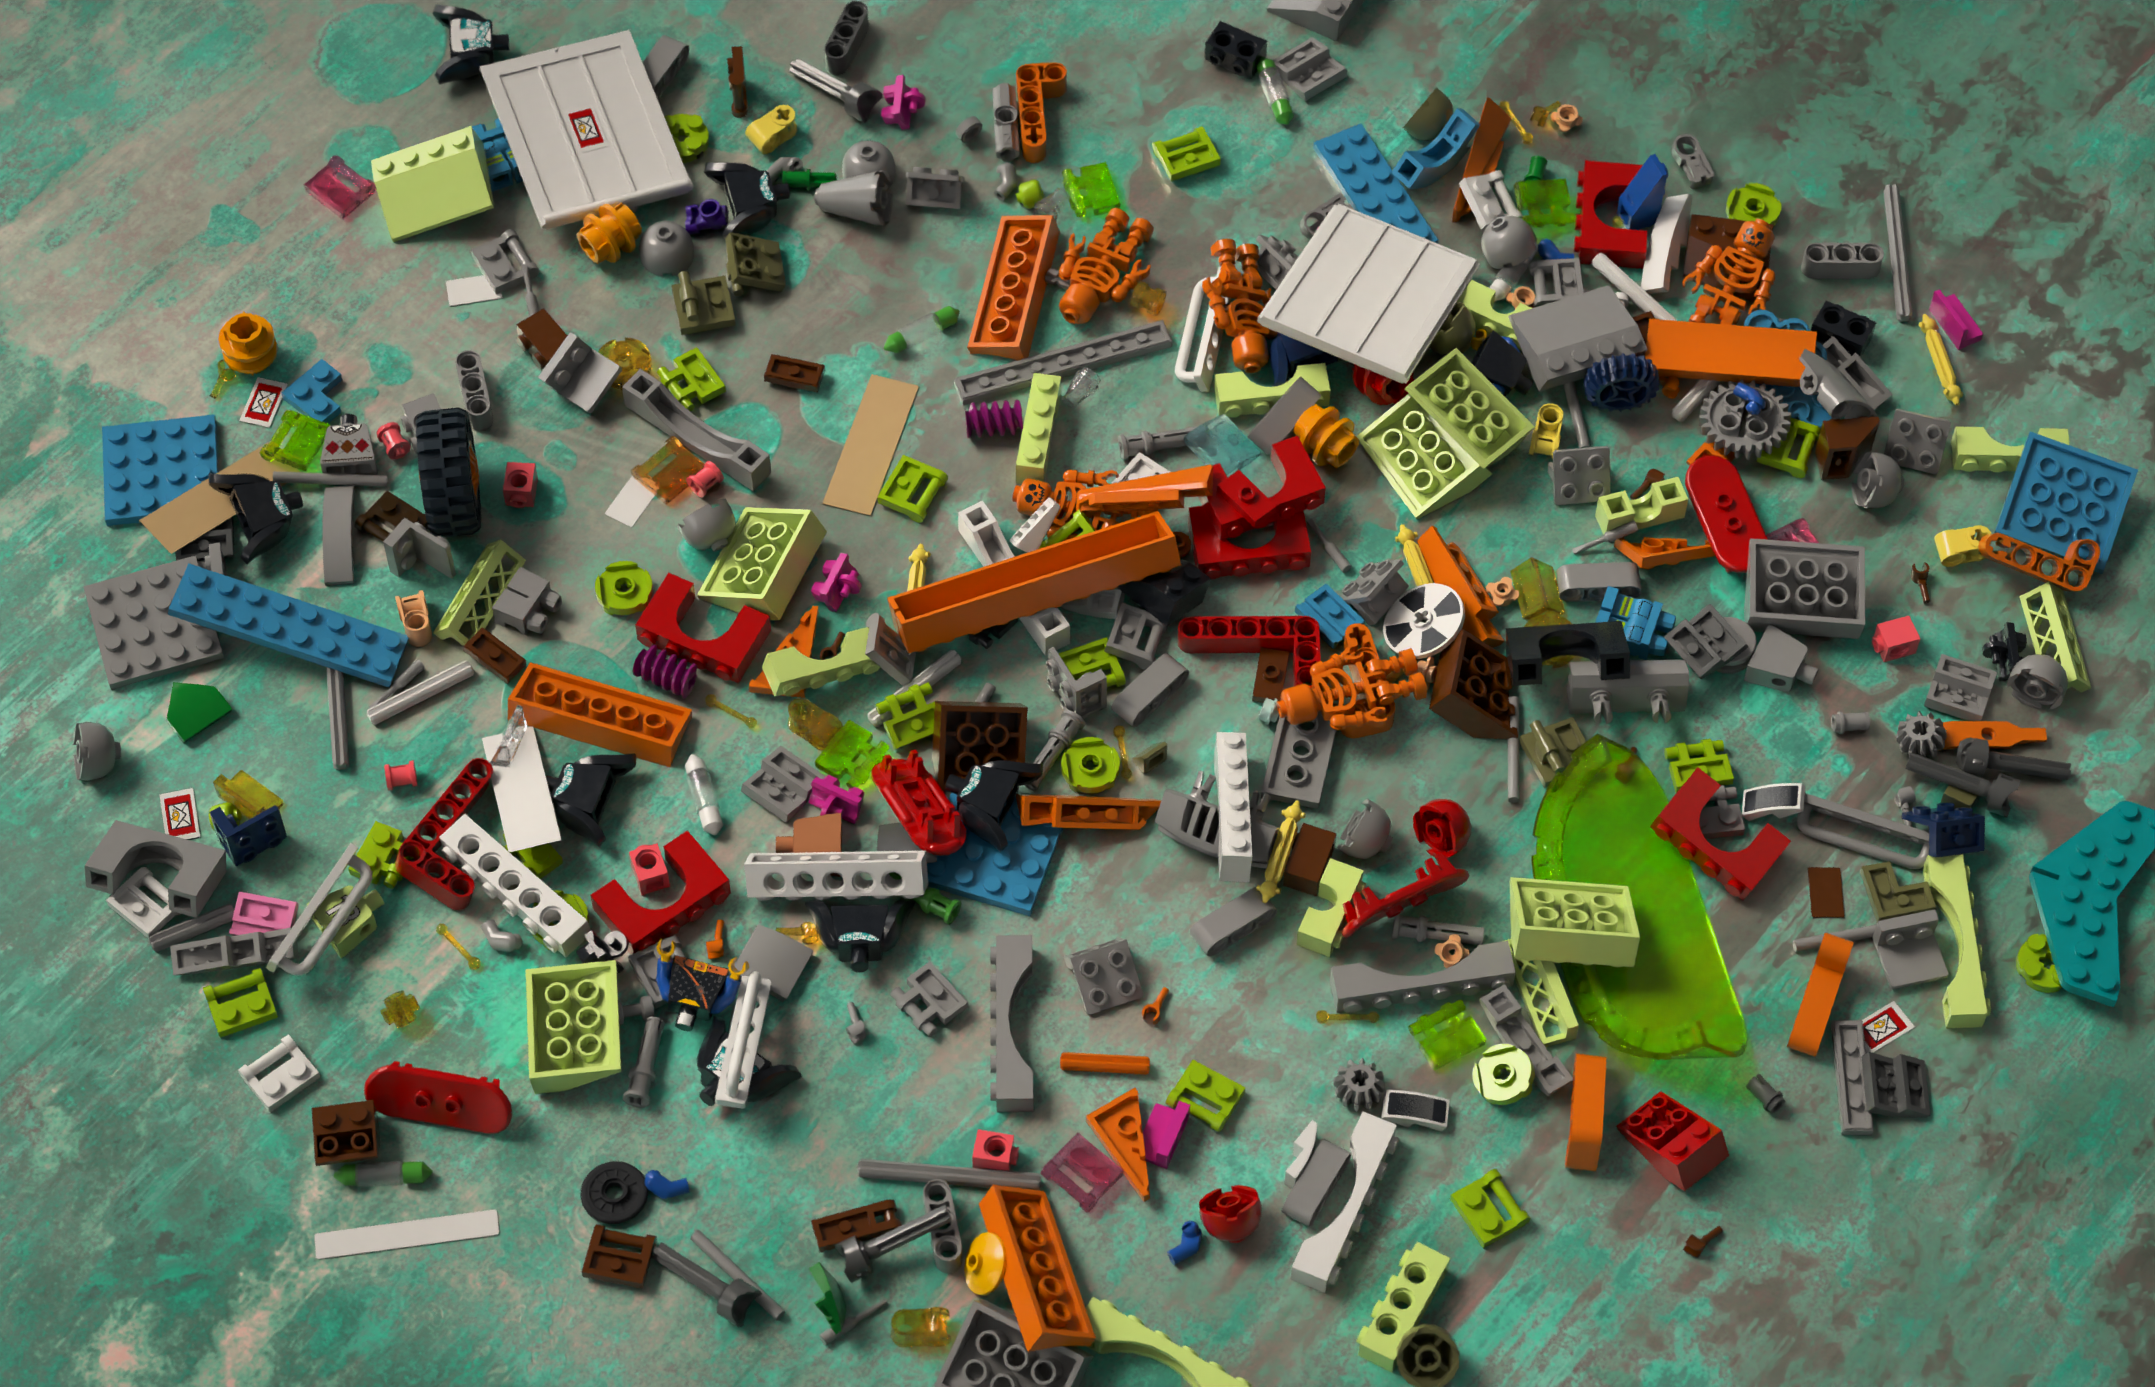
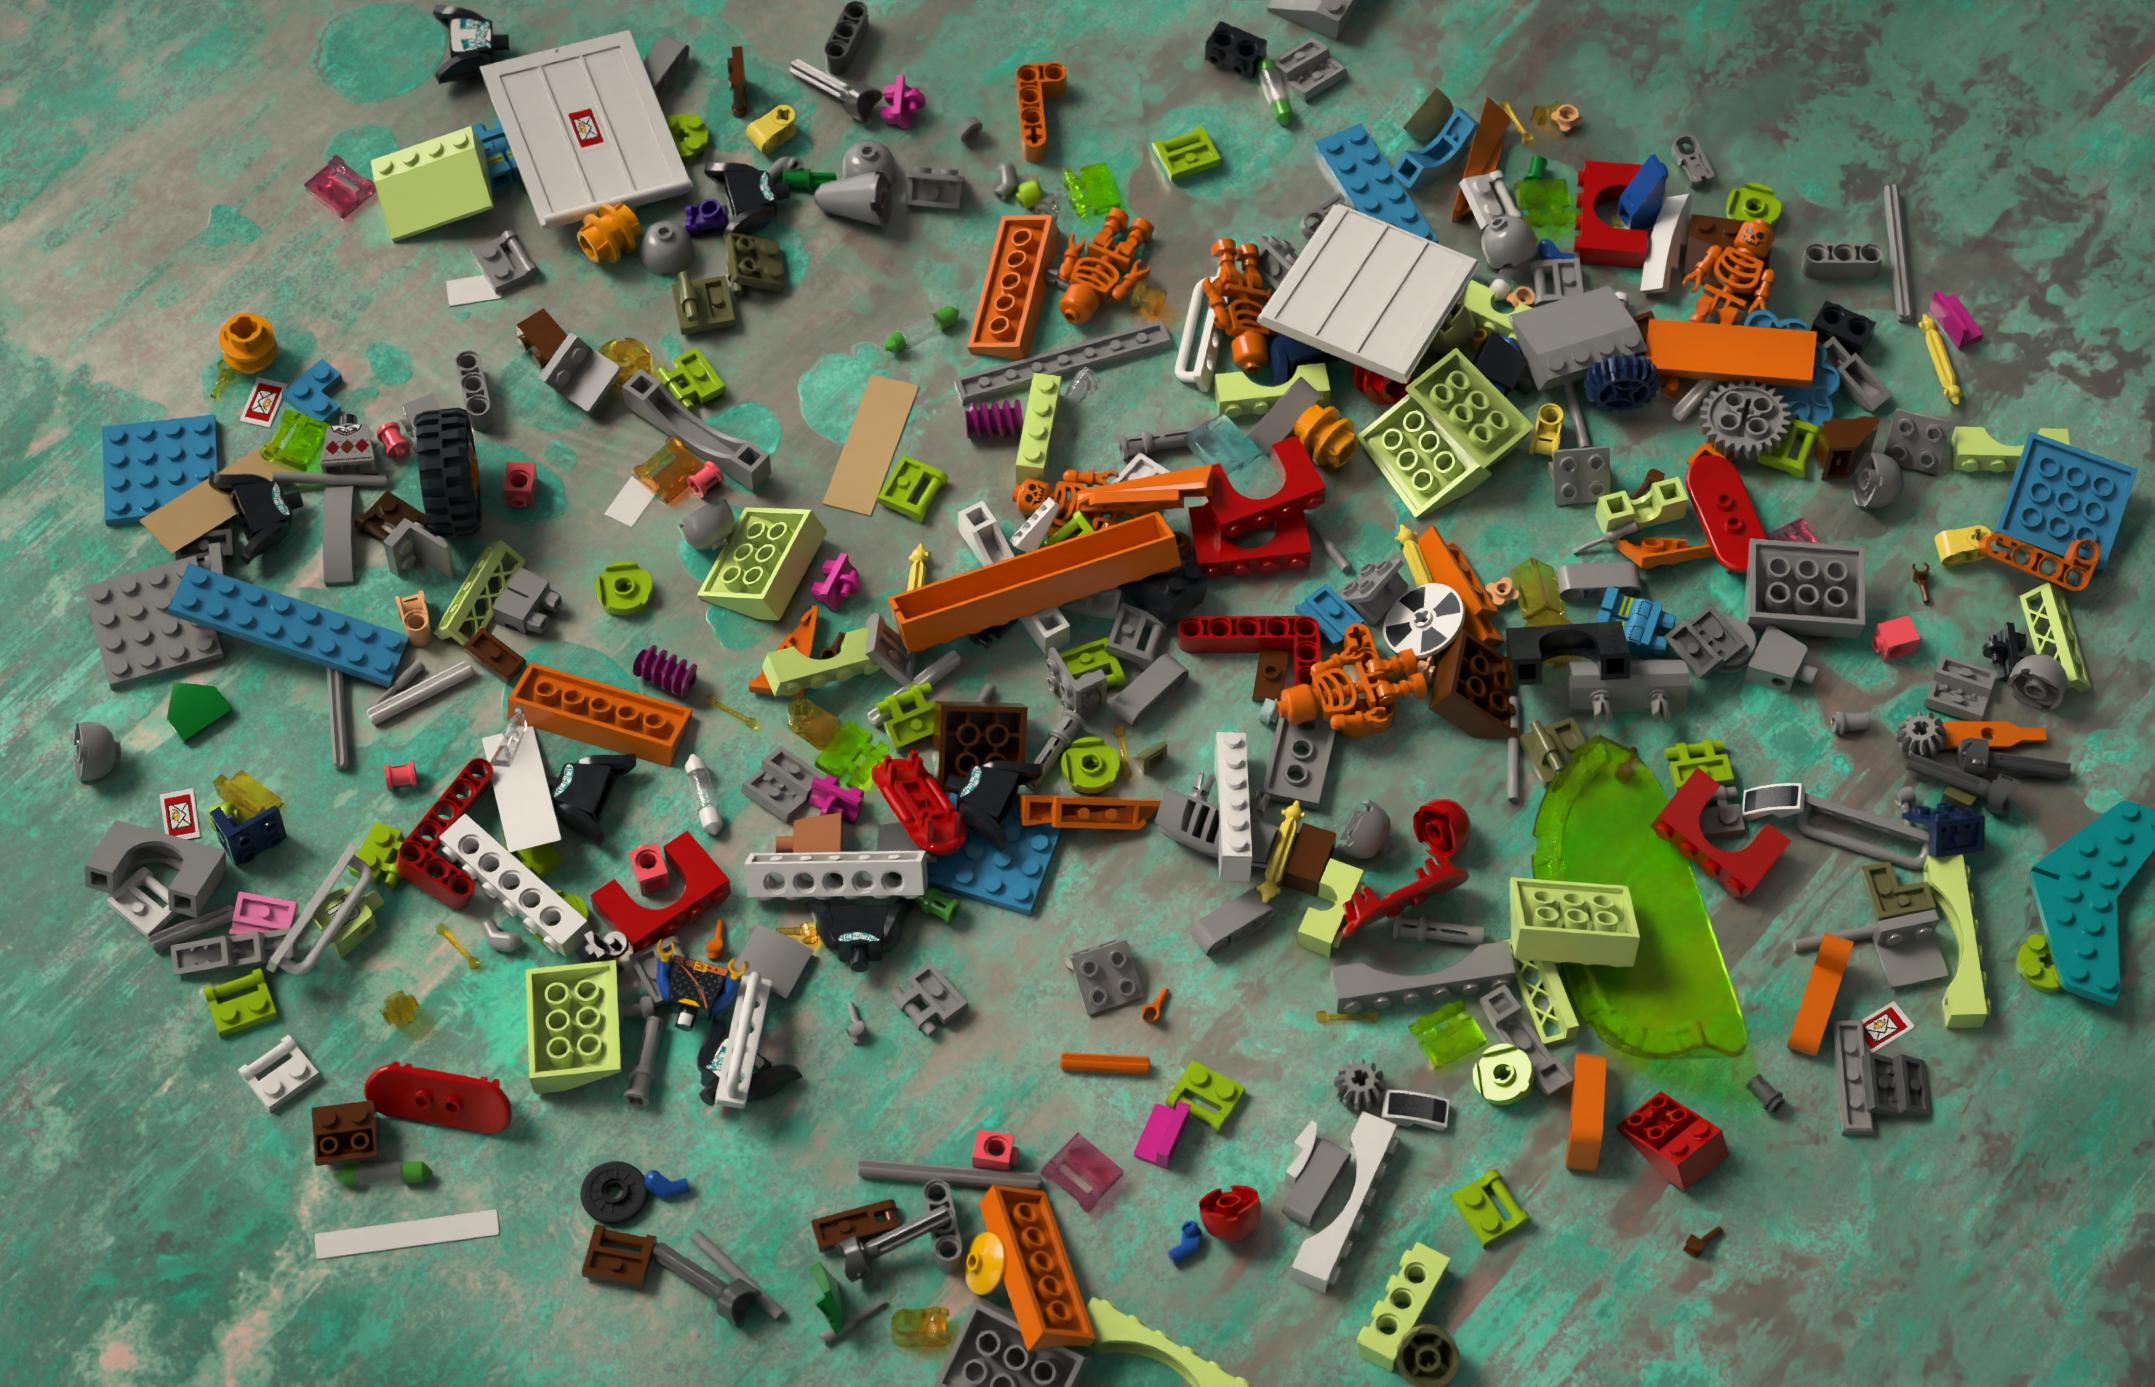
(531, 298): light grey piece -> none
(725, 656): red arch -> none
(794, 373): reddish brown plate -> none
(1005, 122): light grey piece -> none
(1013, 1076): light grey arch -> none
(1120, 1132): orange wing -> none
(1246, 498): red plate -> none
(1443, 951): light nougat plate -> none
(1631, 288): white axle -> none
(1752, 396): blue arm -> none
(1825, 892): reddish brown sticker -> none
(1833, 388): light grey panel -> none

